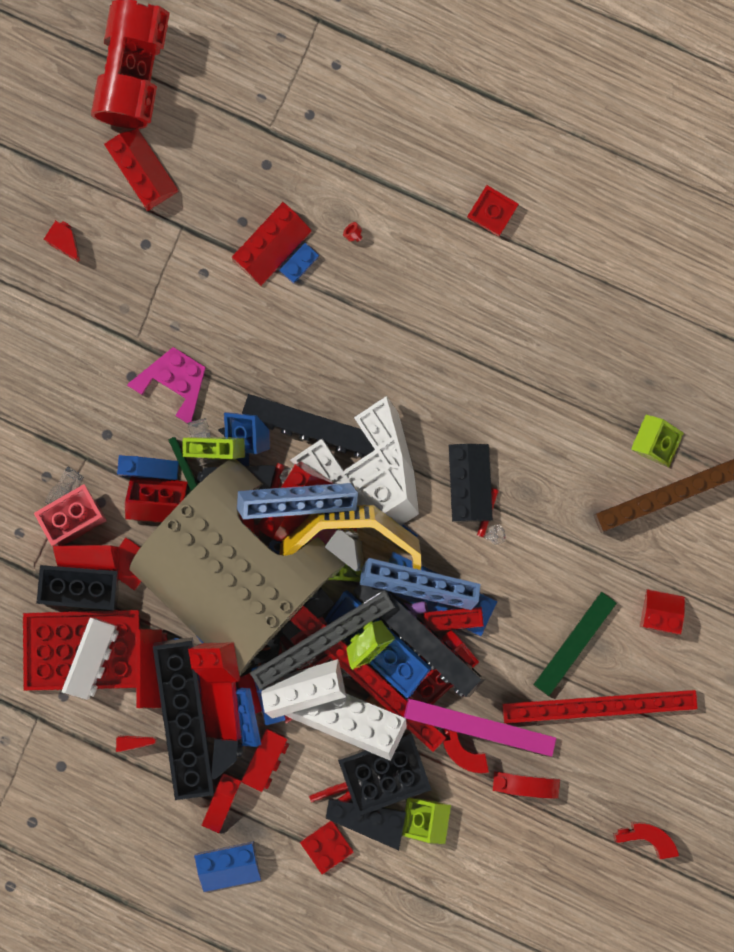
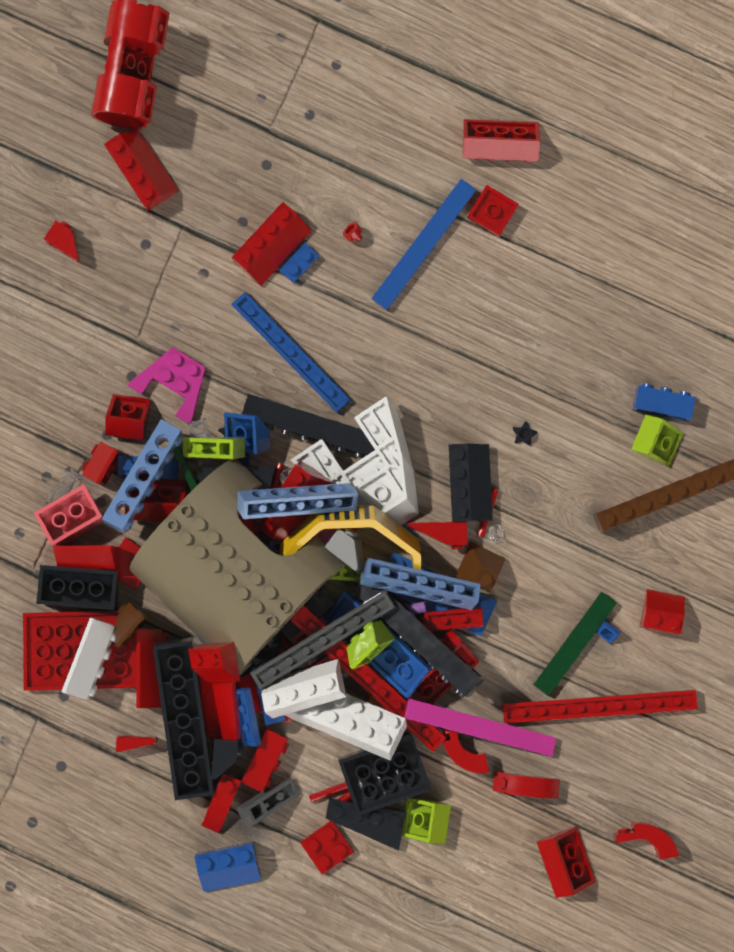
(101, 464): none -> red slope
(127, 417): none -> red slope
(127, 622): none -> reddish brown slope
(162, 432): none -> medium blue brick
(267, 802): none -> dark grey slope
(291, 352): none -> blue tile
(423, 244): none -> blue tile
(447, 533): none -> red slope
(480, 567): none -> reddish brown slope
(501, 140): none -> slope
(520, 430): none -> black plate
(566, 862): none -> red slope
(608, 631): none -> blue slope
(664, 402): none -> blue brick

